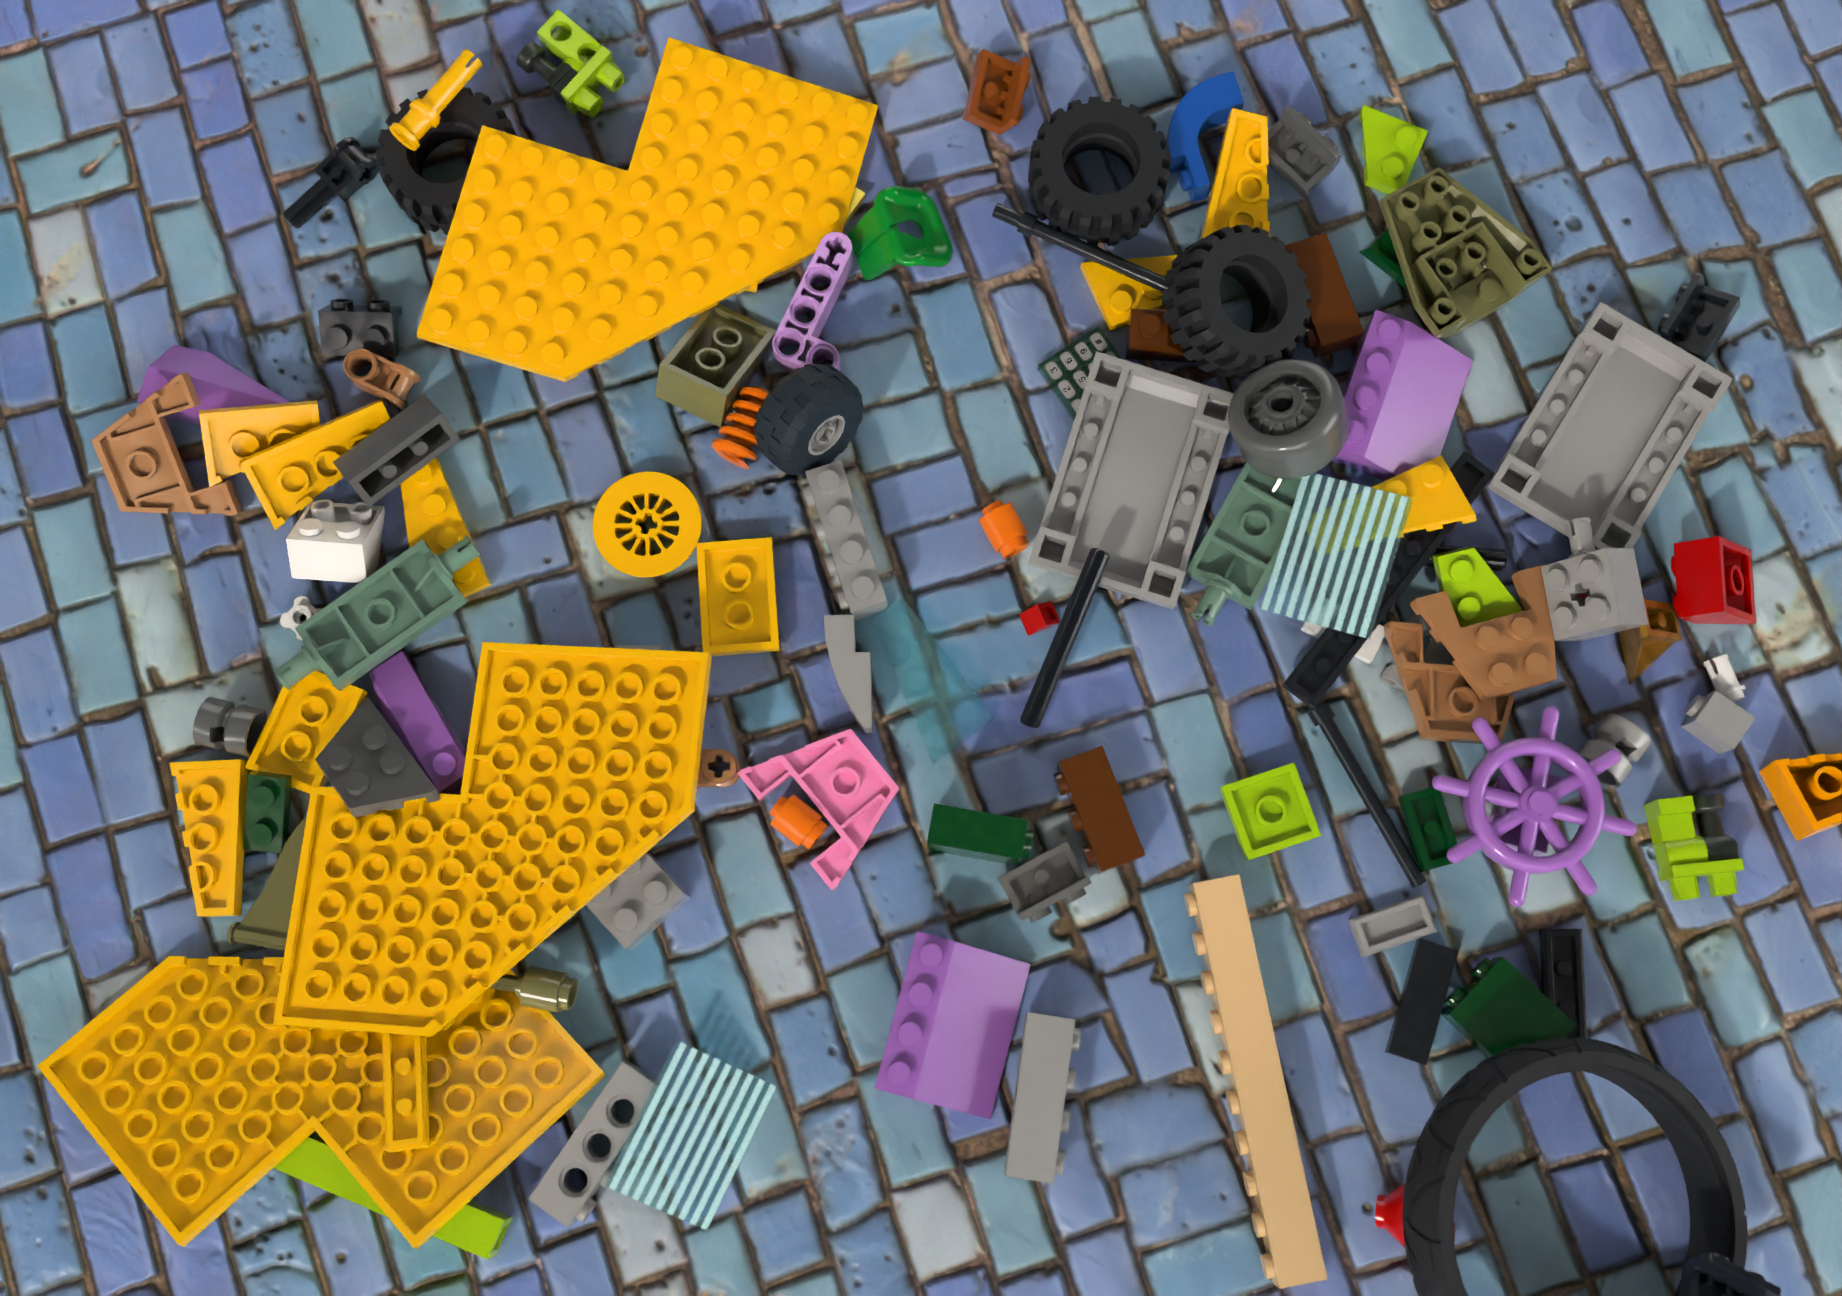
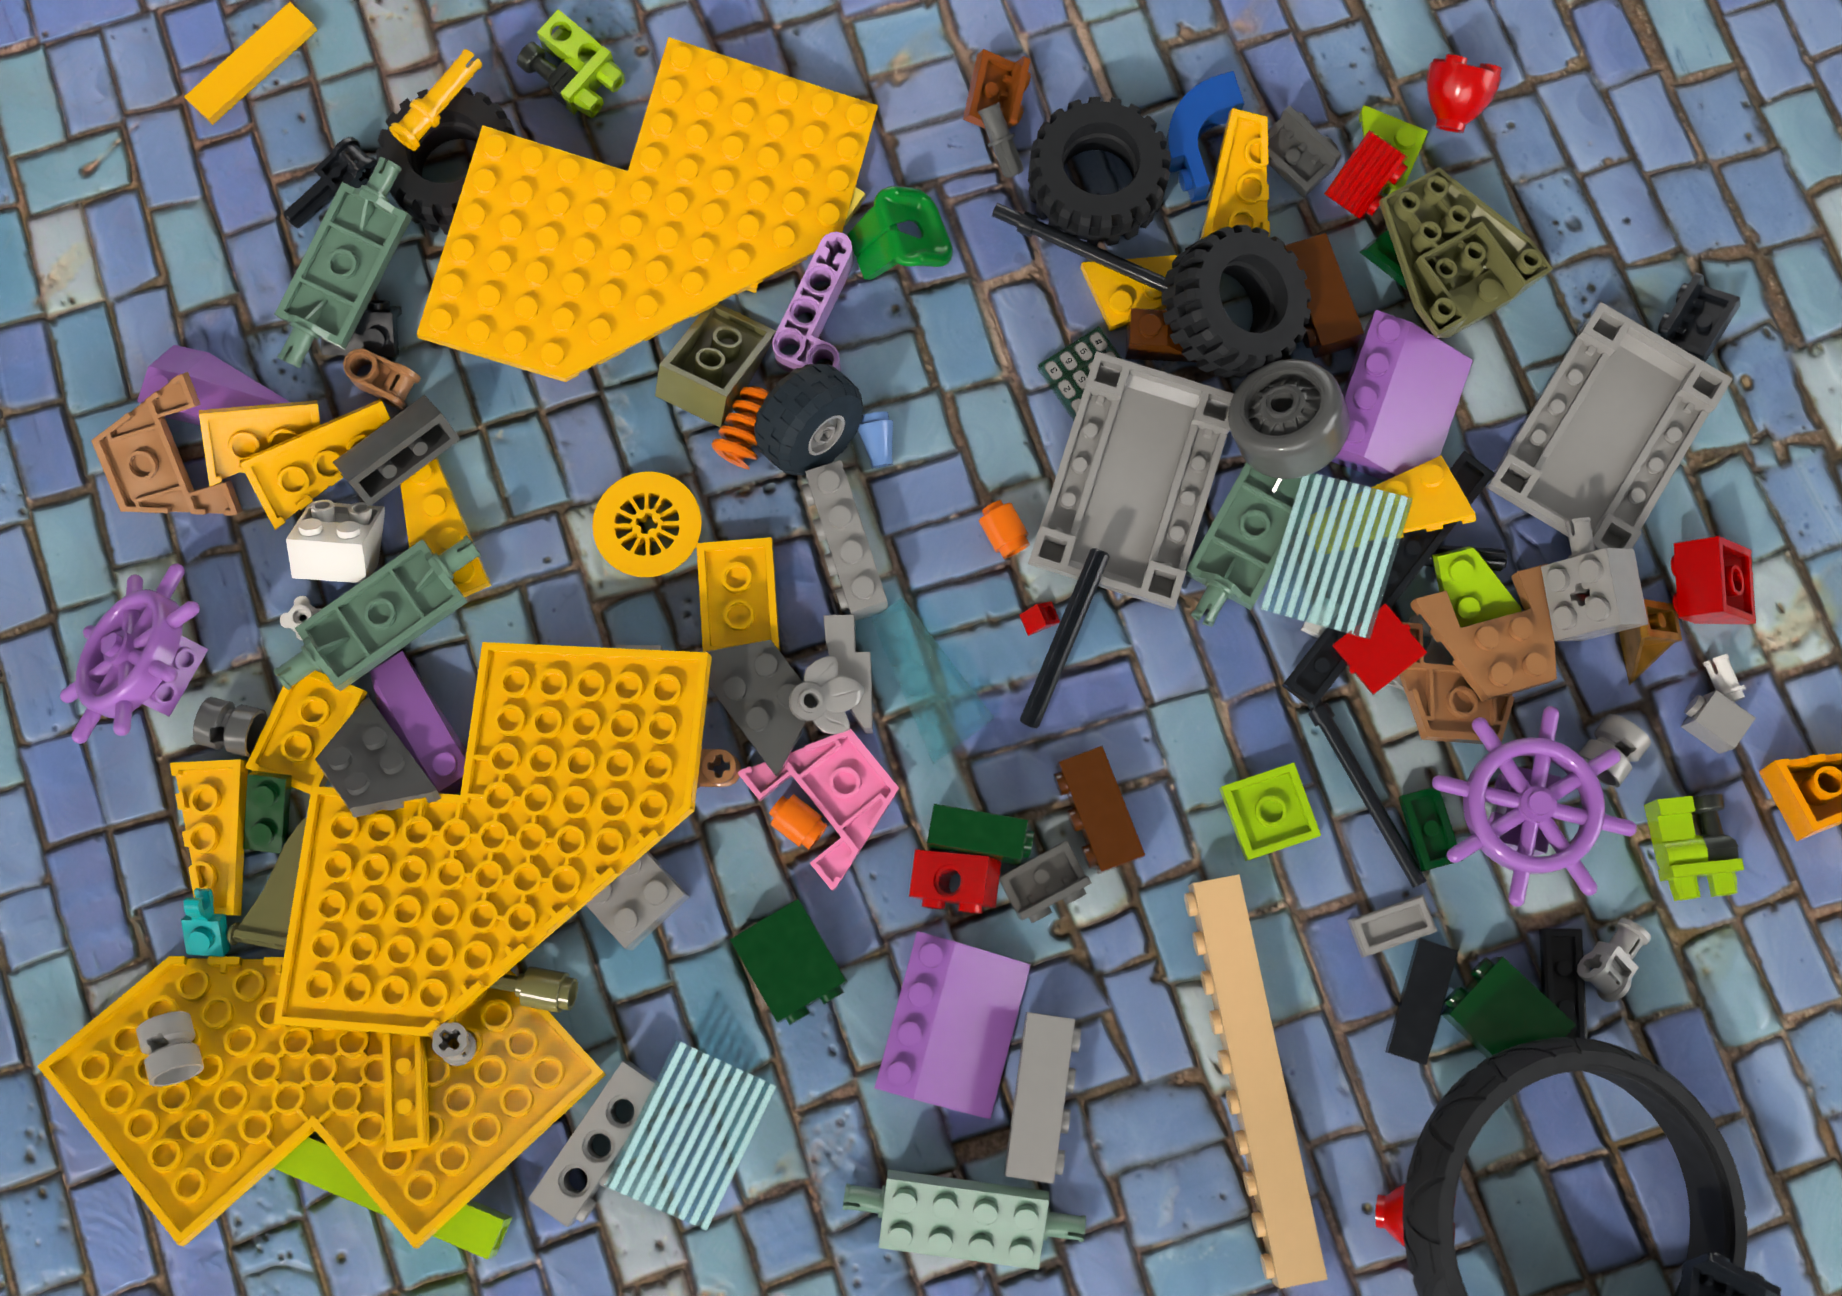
(135, 657): none -> medium lavender piece
(169, 1048): none -> light grey wheel
(202, 929): none -> teal plate
(250, 63): none -> yellow tile
(343, 264): none -> sand green plate
(444, 1050): none -> light grey bush
(755, 690): none -> dark grey wing
(789, 962): none -> dark green brick
(831, 694): none -> light grey plate
(877, 437): none -> medium blue cone
(935, 869): none -> red brick
(963, 1218): none -> plate
(1001, 140): none -> dark grey axle
(1367, 175): none -> red brick
(1383, 655): none -> red piece
(1460, 90): none -> red piece
(1614, 961): none -> light grey connector

